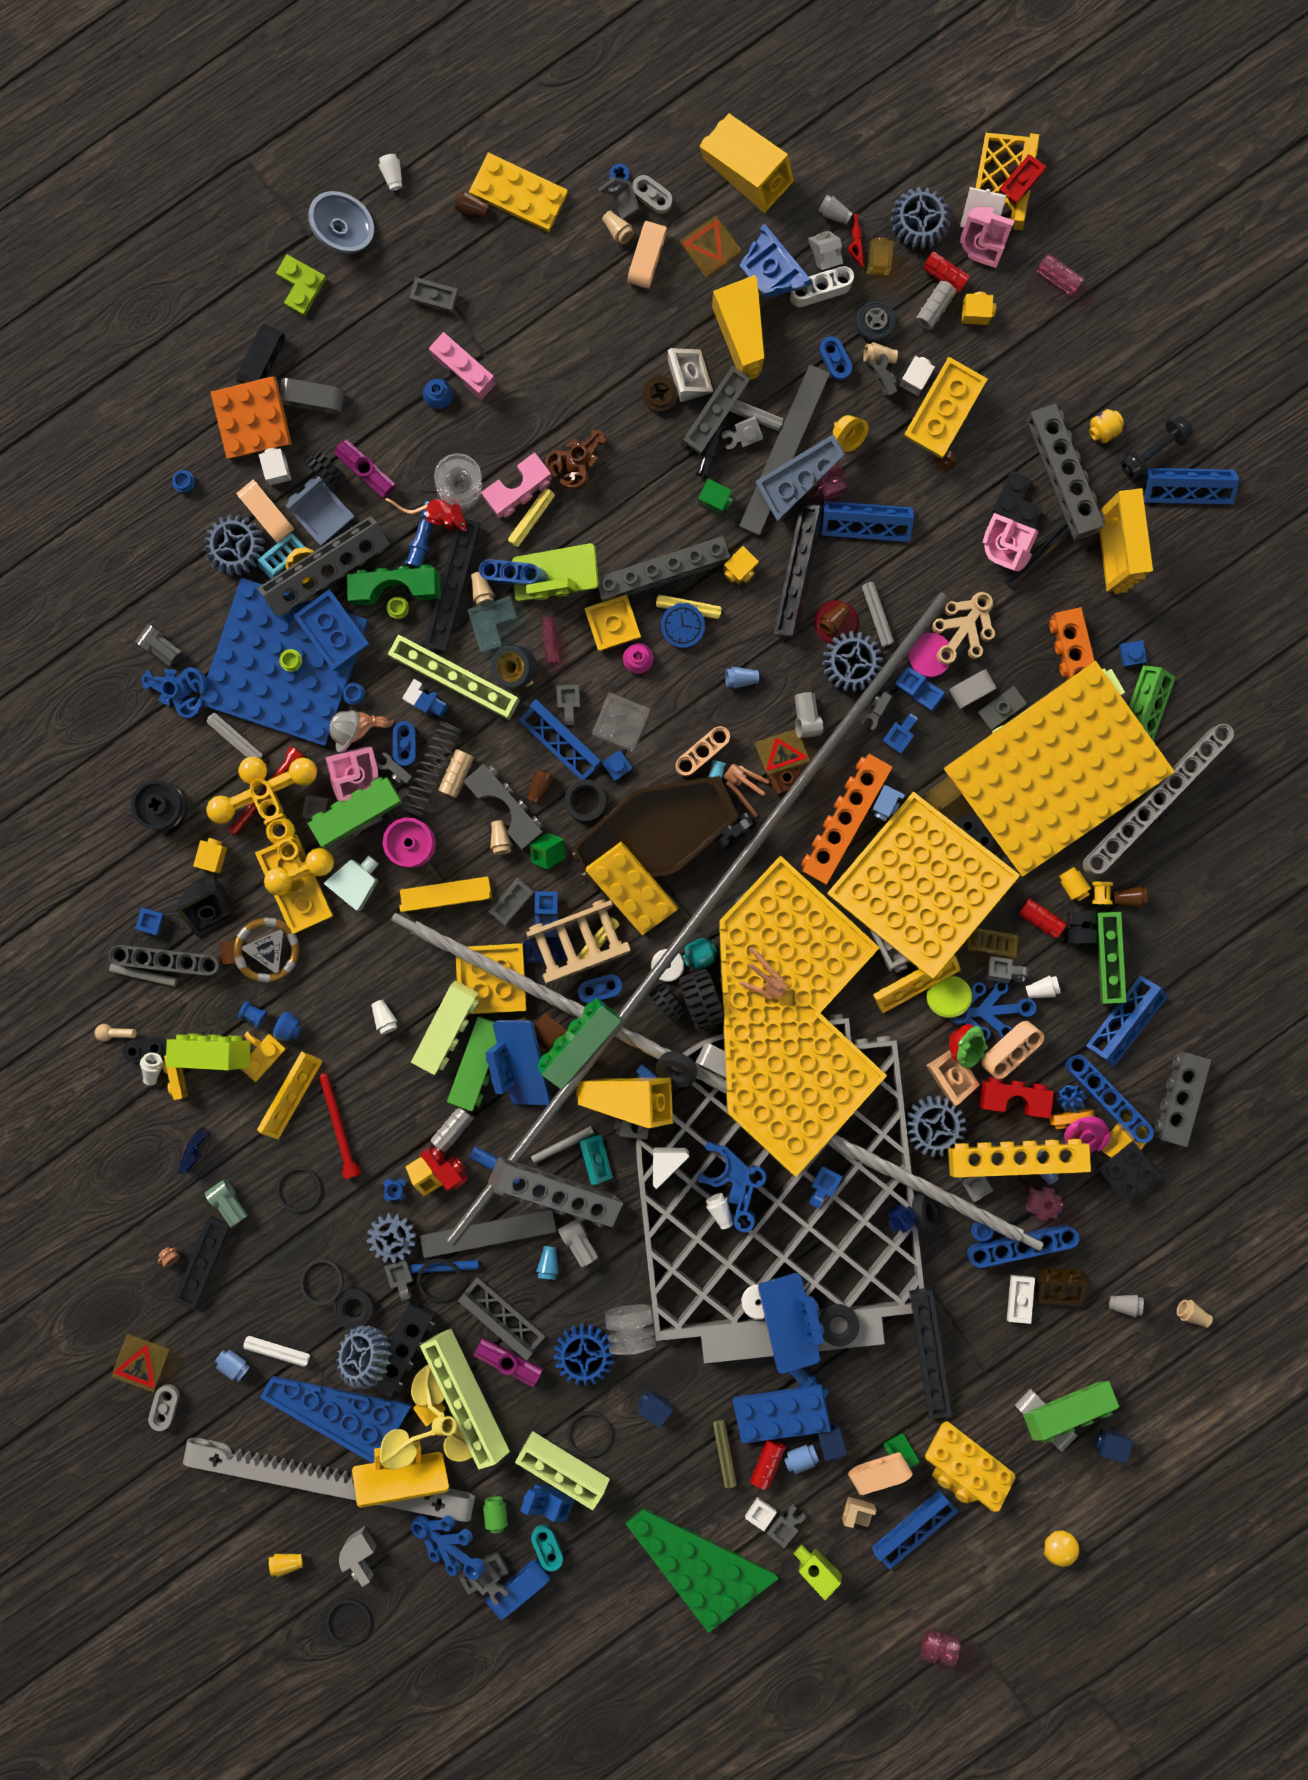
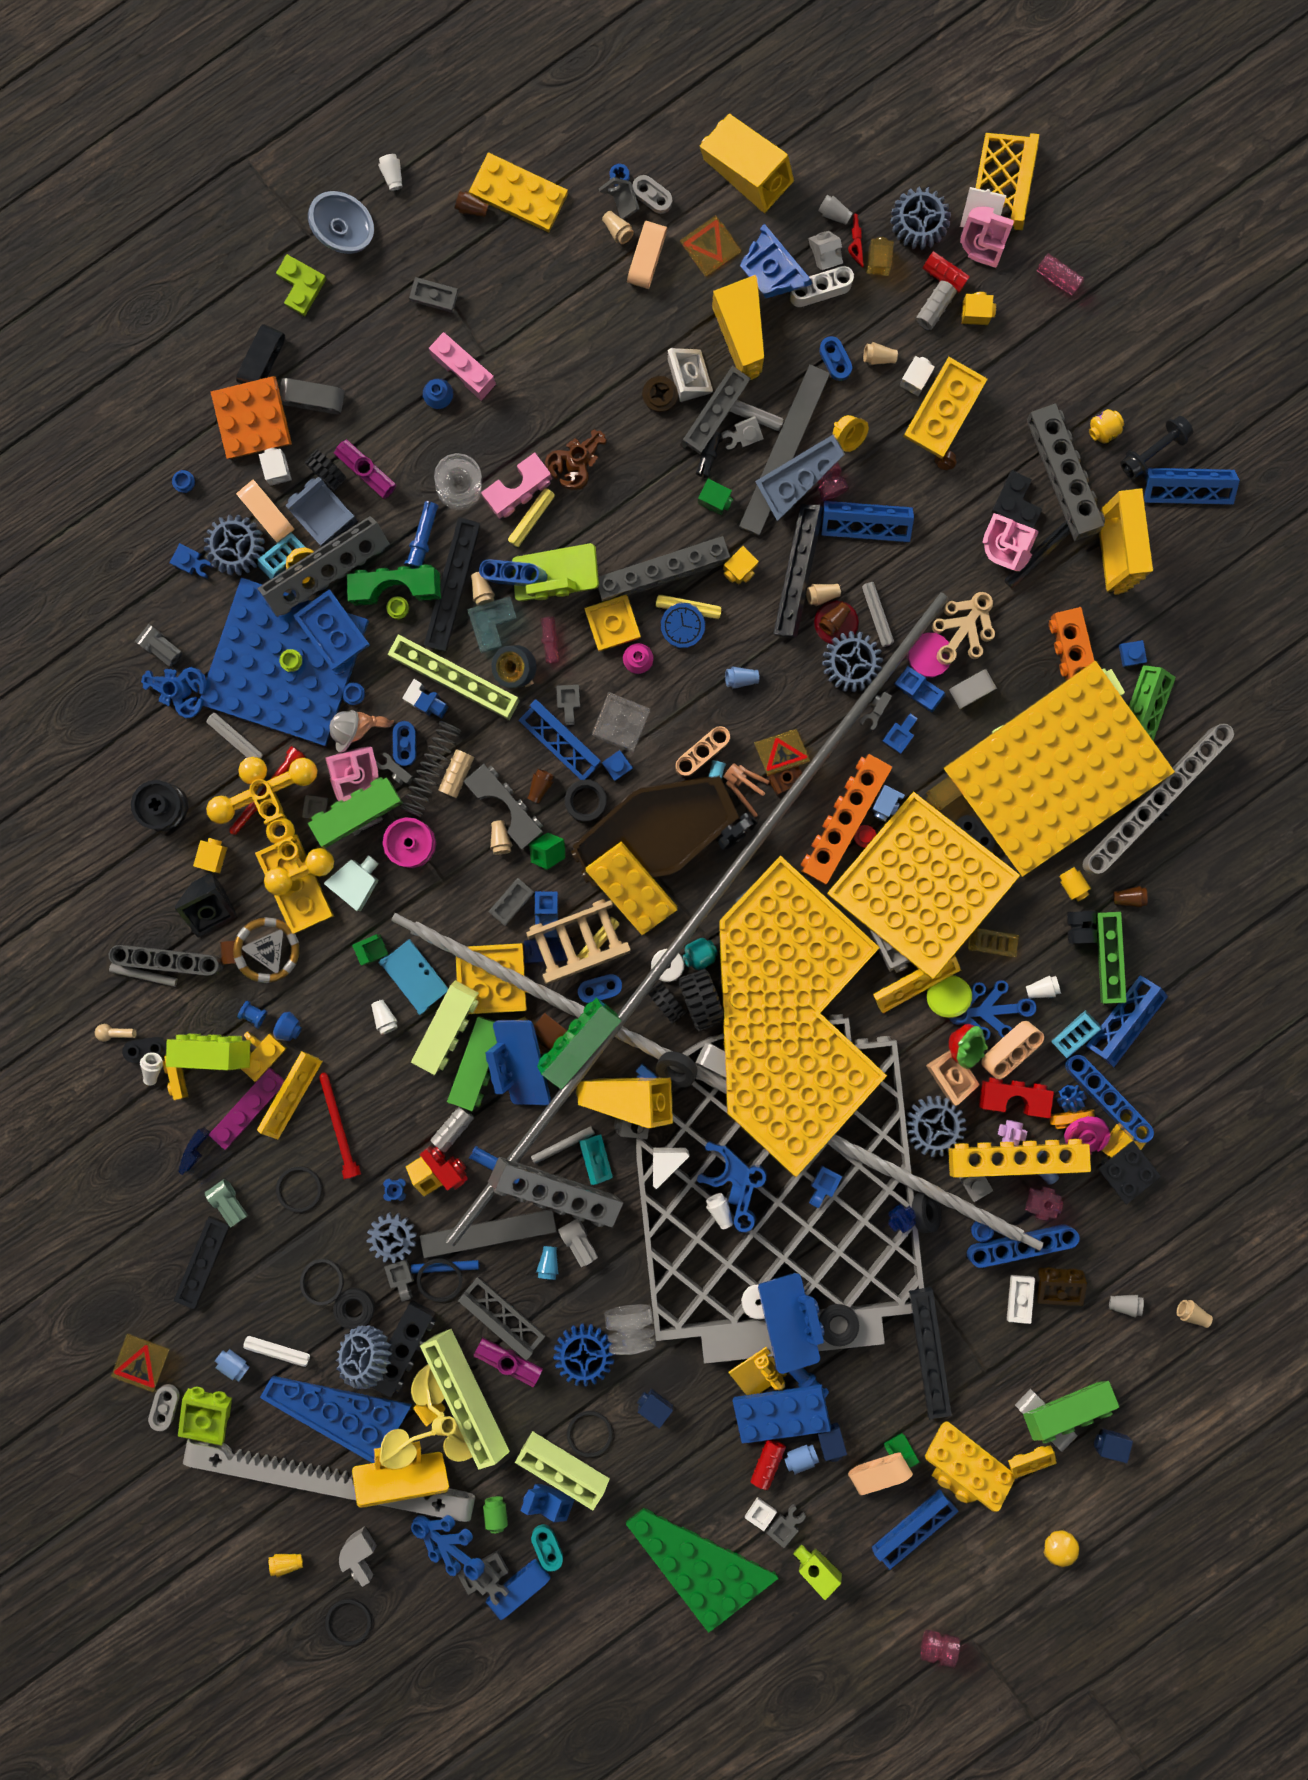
(150, 921): blue plate -> none
(168, 1257): nougat plate -> none
(188, 560): none -> blue plate
(204, 1415): none -> lime plate
(247, 1108): none -> magenta plate
(370, 949): none -> green panel
(410, 972): none -> dark azure door
(439, 513): red animal -> none
(445, 894): yellow fence -> none
(724, 1454): olive axle -> none
(758, 1373): none -> yellow hinge
(774, 985): nougat plant -> none
(807, 721): light grey piece -> none
(821, 593): none -> tan cone
(858, 1512): tan panel -> none
(864, 835): none -> red plate
(879, 314): black wheel -> none
(884, 378): dark grey plate -> none
(1001, 708): dark grey plate -> none
(1002, 970): dark grey plate -> none
(1012, 1132): none -> lavender gear
(1022, 179): red plate -> none
(1033, 1461): none -> yellow plate
(1042, 918): red axle -> none
(1071, 1028): none -> medium azure slope
(1102, 893): yellow bush -> none
(1188, 1109): dark grey brick -> none

